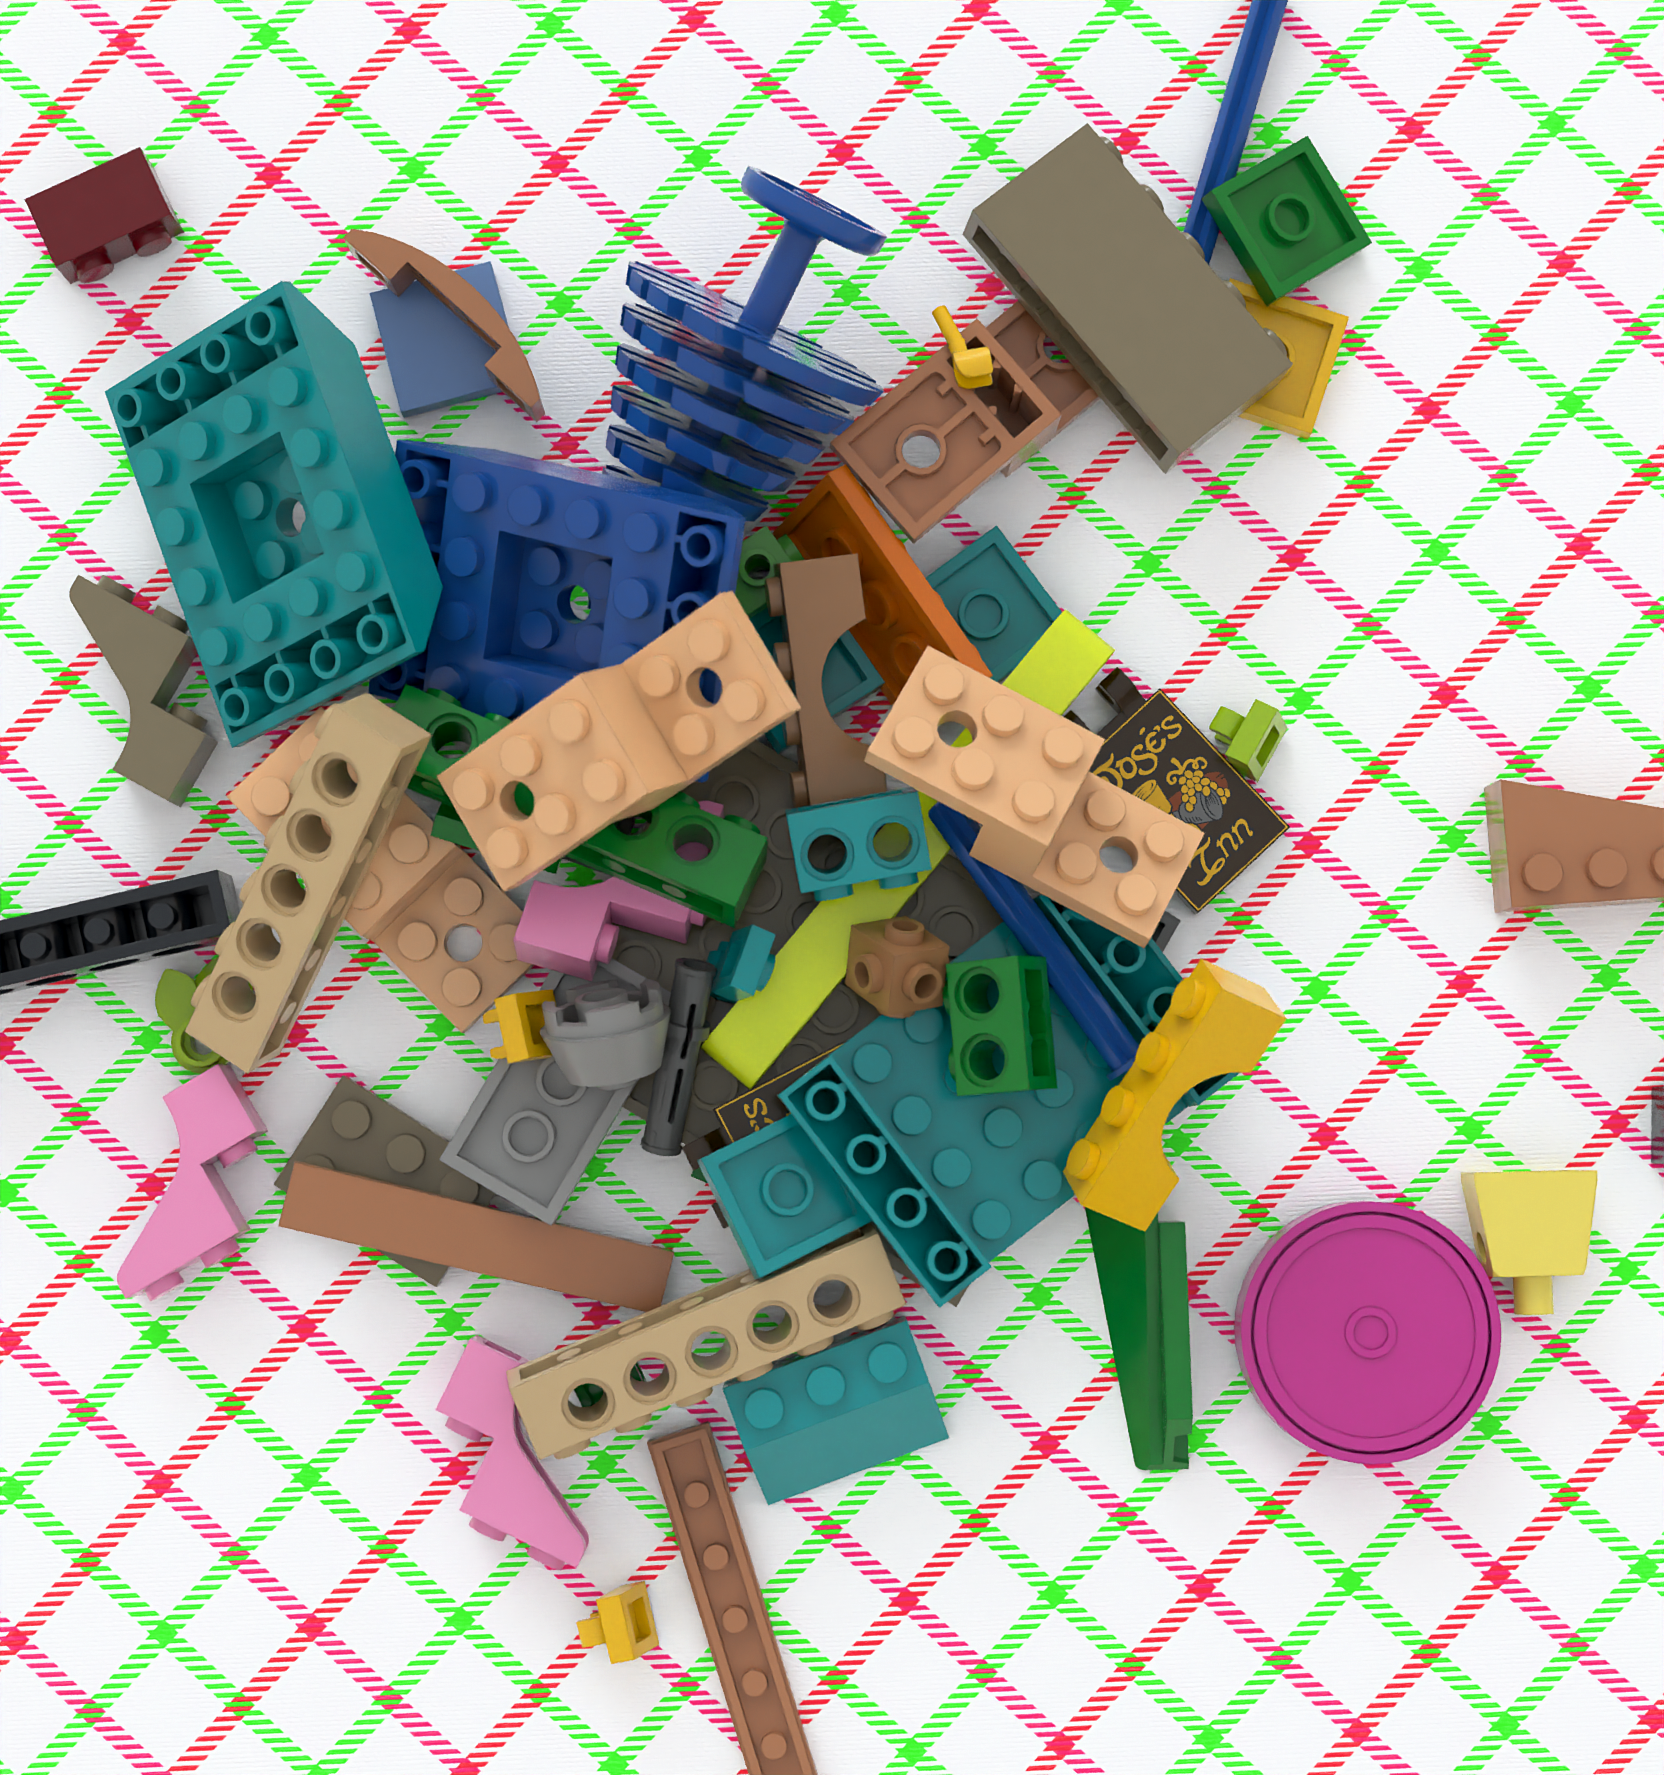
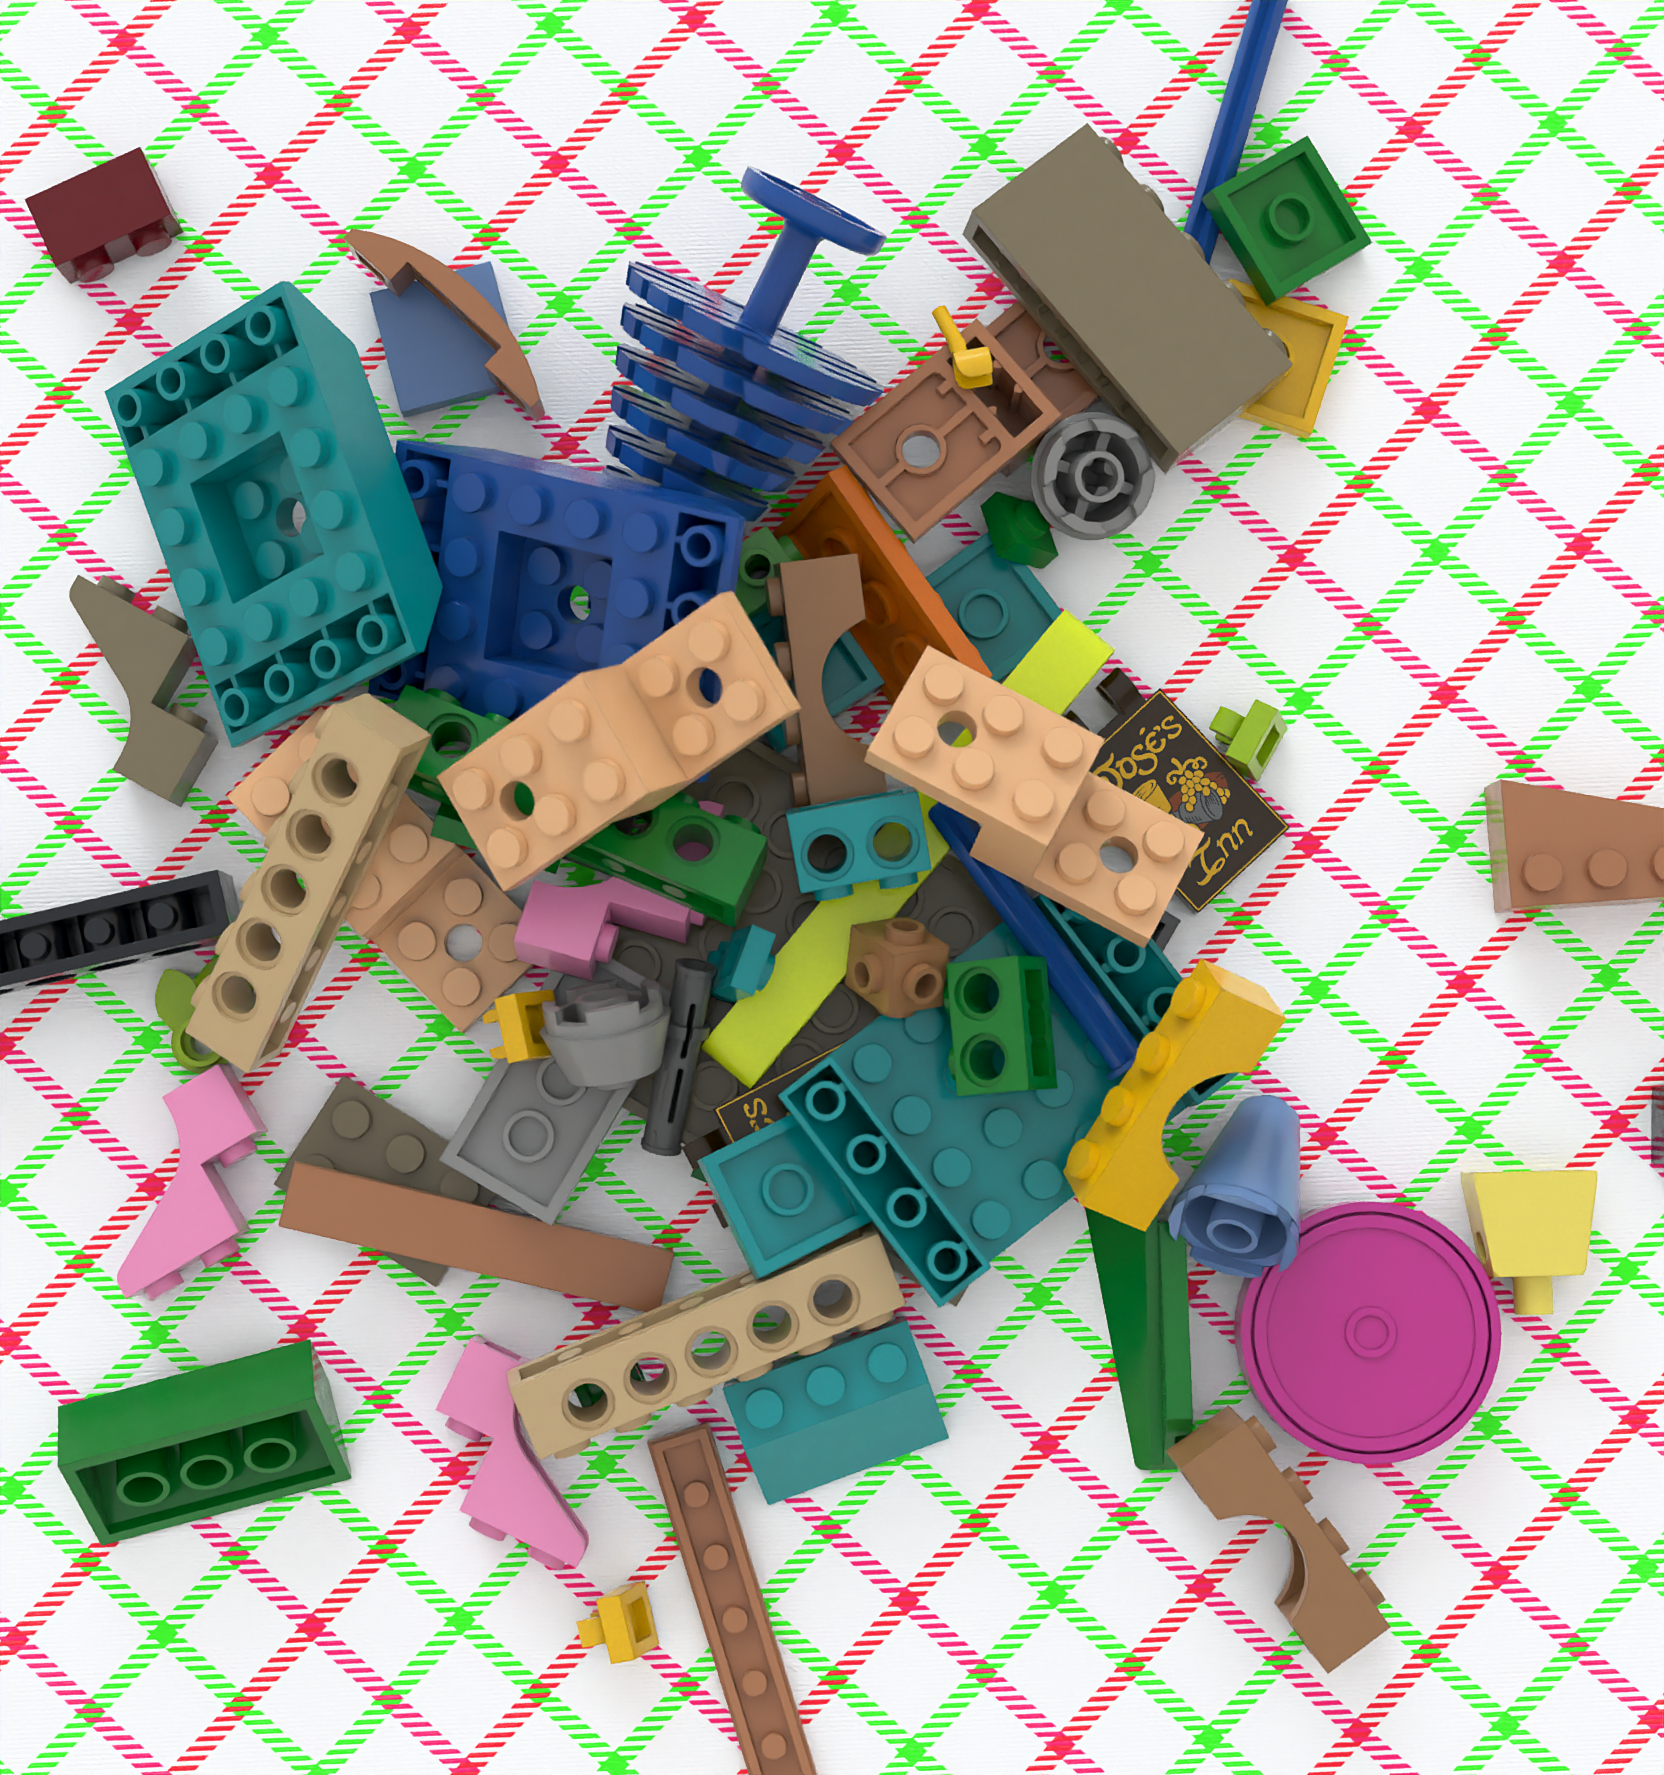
(202, 1442): none -> green slope
(1019, 530): none -> green plate
(1092, 476): none -> light grey cone
(1245, 1192): none -> medium blue cone
(1321, 1598): none -> medium nougat arch

